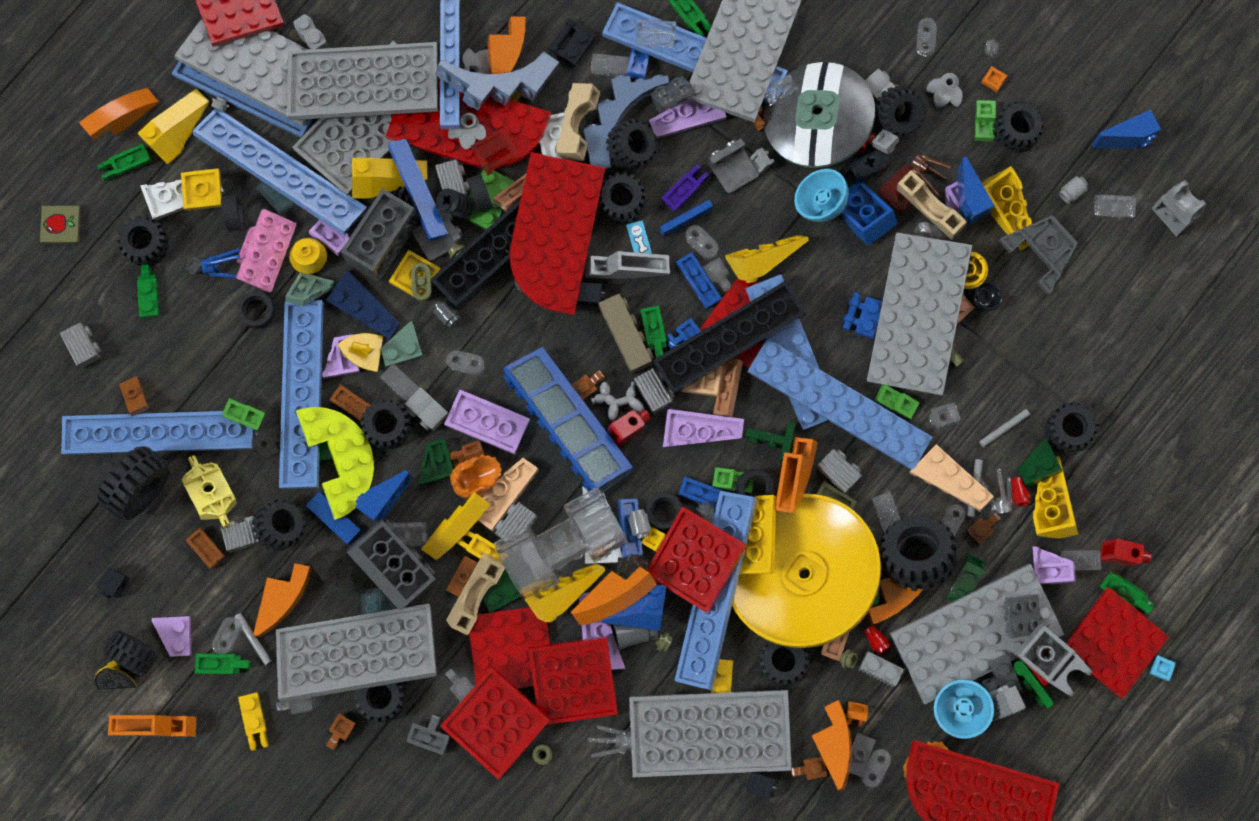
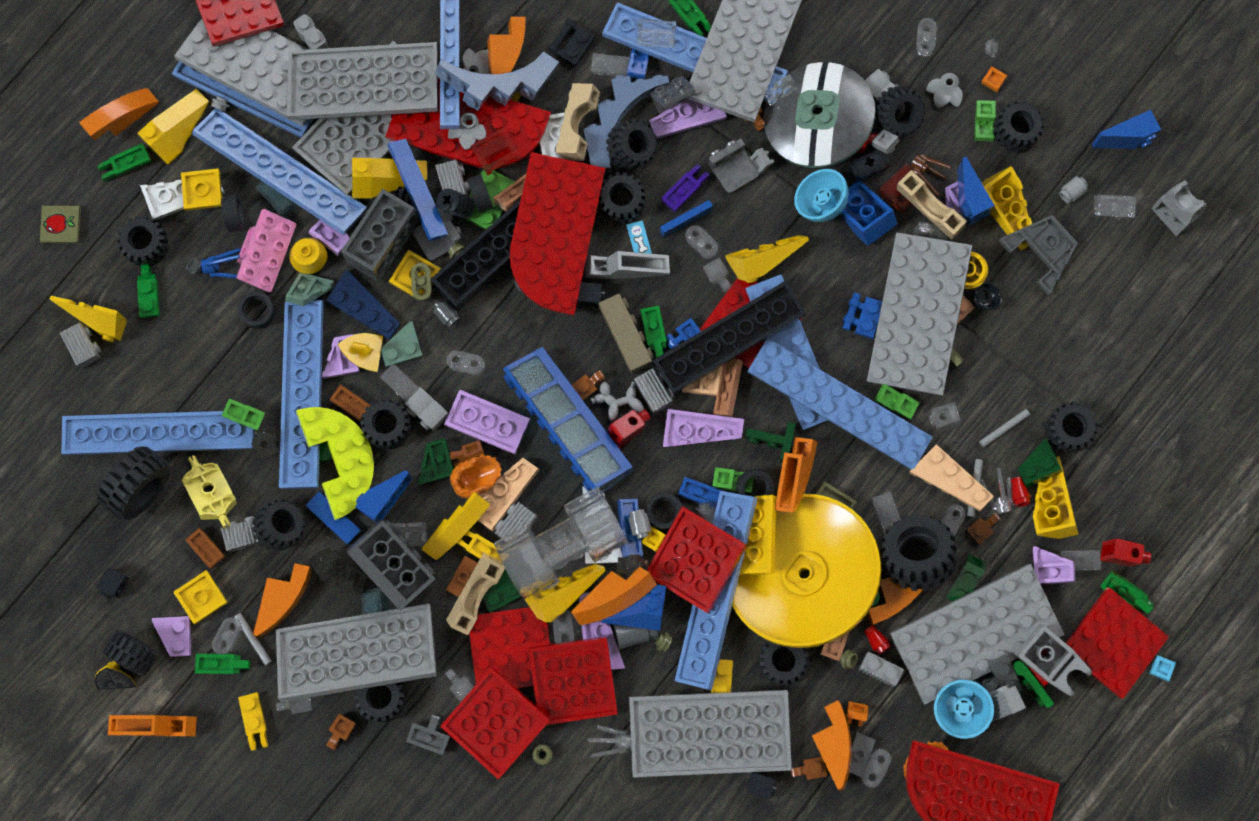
(102, 320): none -> yellow wedge
(134, 396): dark orange plate -> none
(200, 597): none -> yellow plate
(564, 628): none -> clear plate
(699, 280): blue tile -> none
(839, 470): light grey brick -> none
(1022, 615): dark grey hinge -> none

